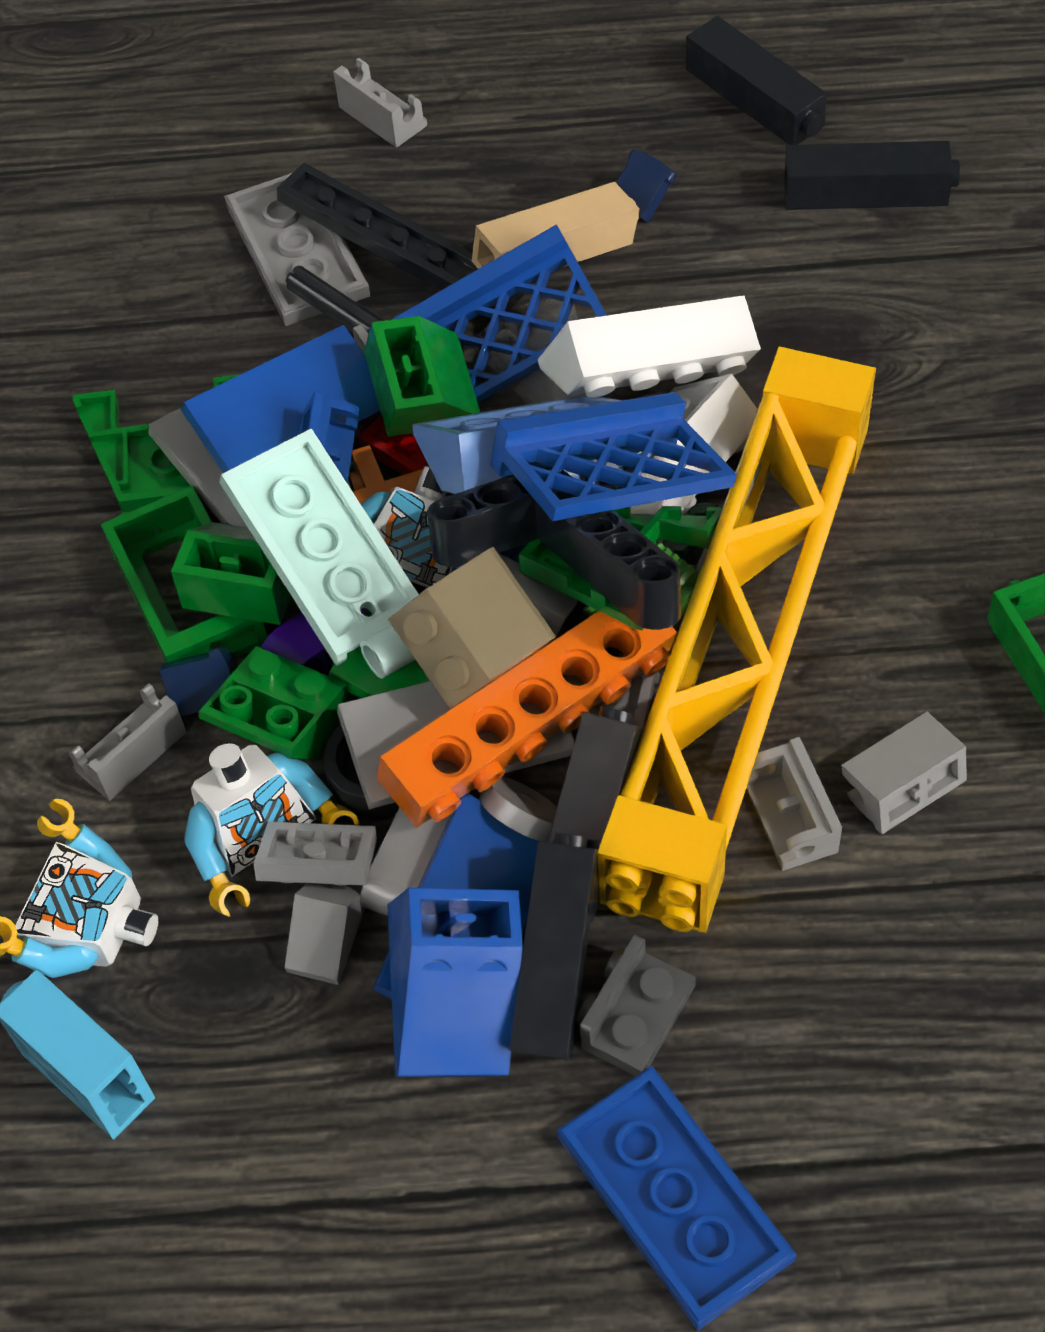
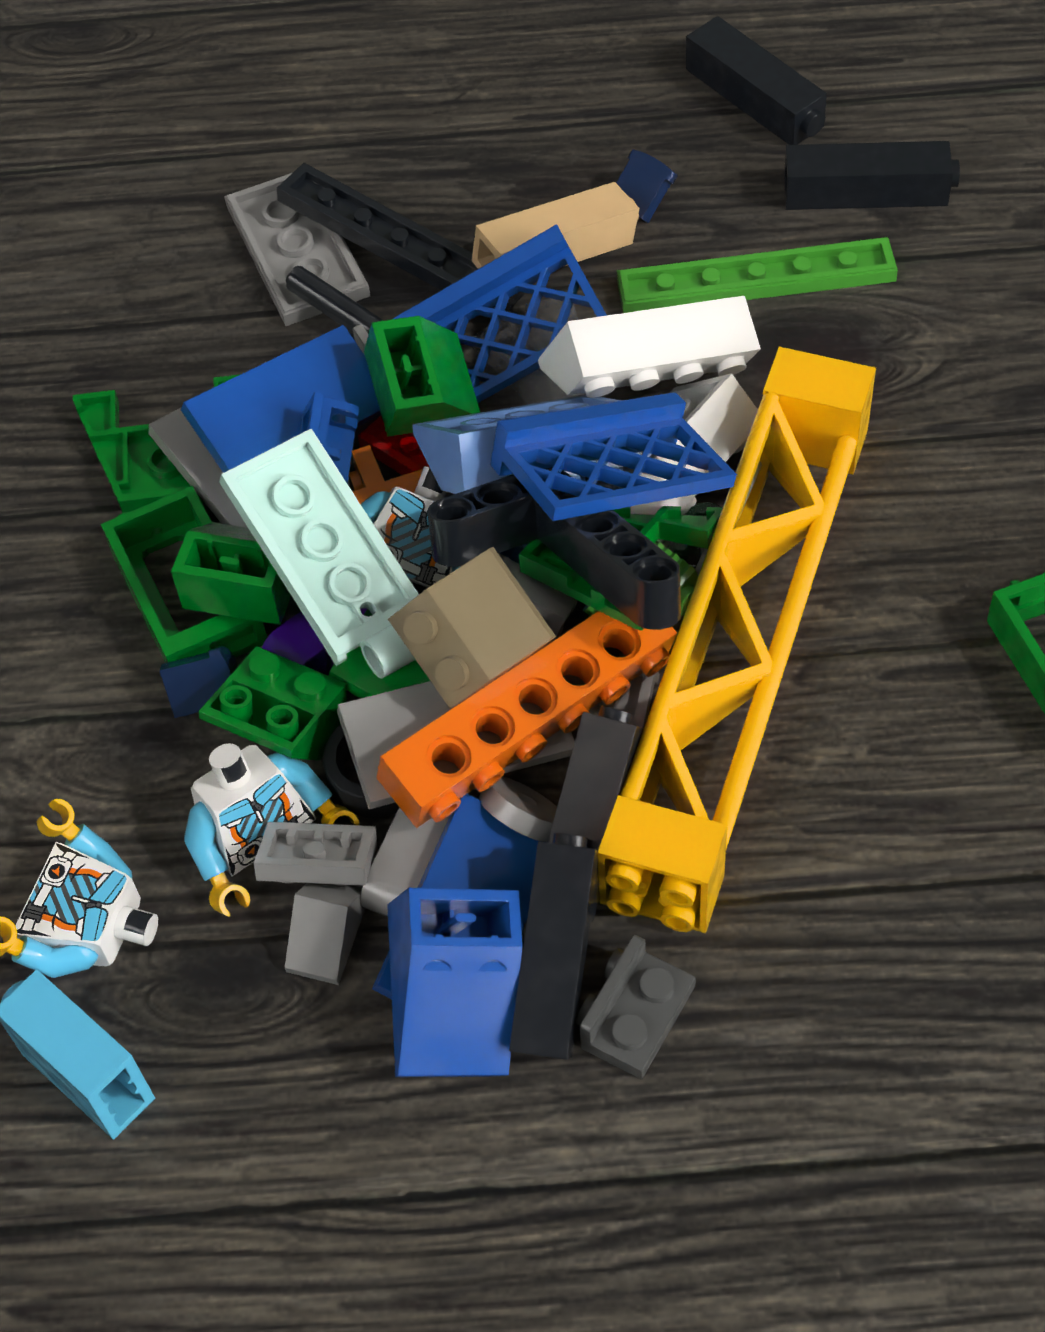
(130, 745): light grey hinge -> none
(377, 106): light grey hinge -> none
(676, 1197): blue tile -> none
(758, 275): none -> bright green tile
(793, 805): light grey hinge -> none
(905, 772): light grey hinge -> none

